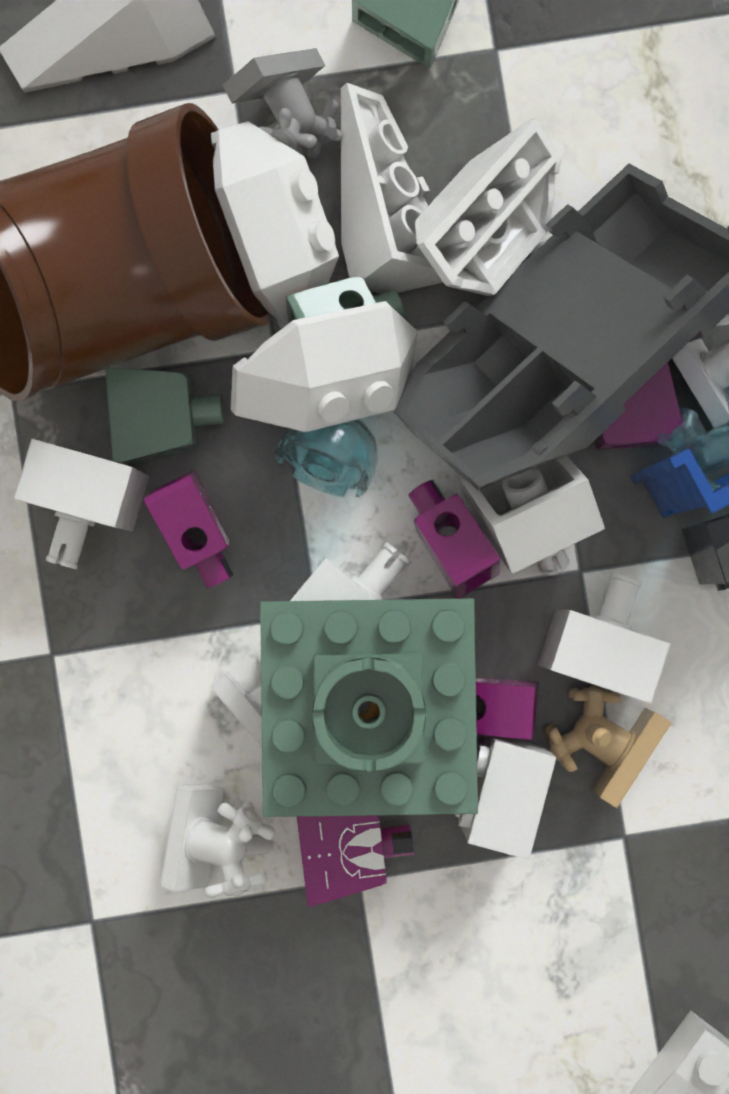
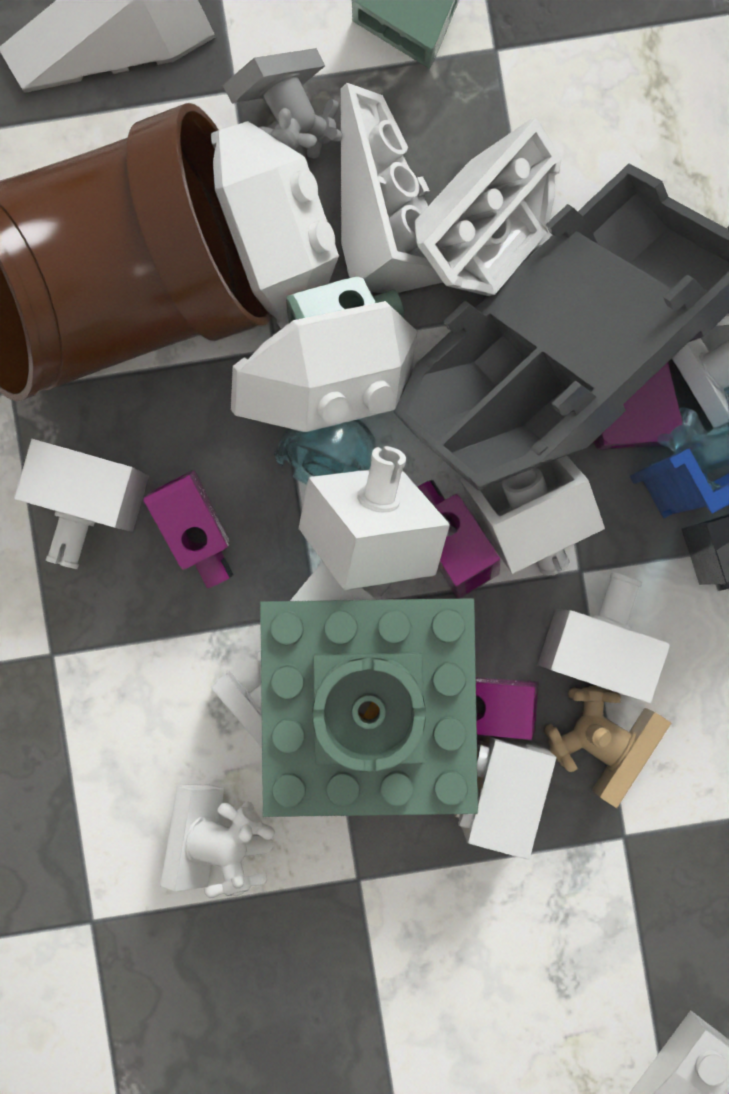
(156, 414): sand green torso -> none
(347, 854): magenta torso -> none
(373, 524): none -> white brick

